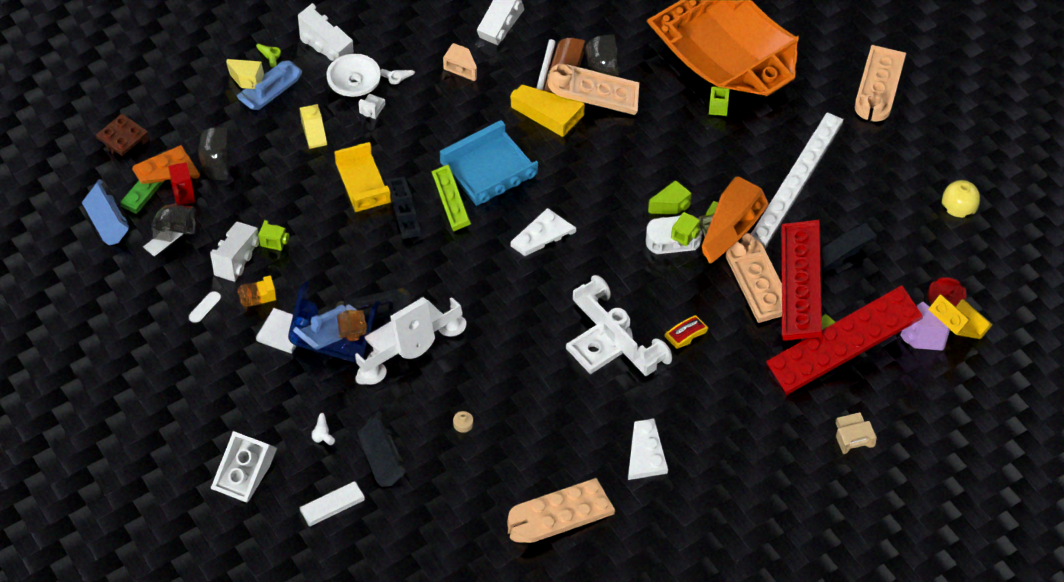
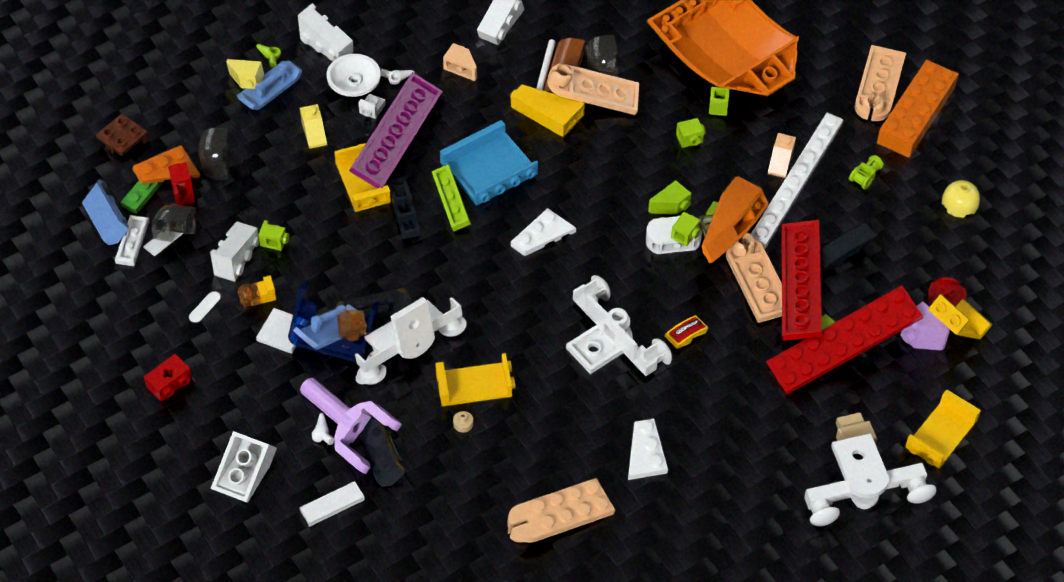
(132, 241): none -> white tile
(168, 377): none -> red brick
(349, 420): none -> lavender piece
(395, 131): none -> magenta plate
(475, 383): none -> yellow panel
(690, 132): none -> lime brick
(781, 155): none -> light nougat slope
(864, 480): none -> white piece
(865, 173): none -> lime connector
(917, 108): none -> orange brick
(943, 429): none -> yellow panel

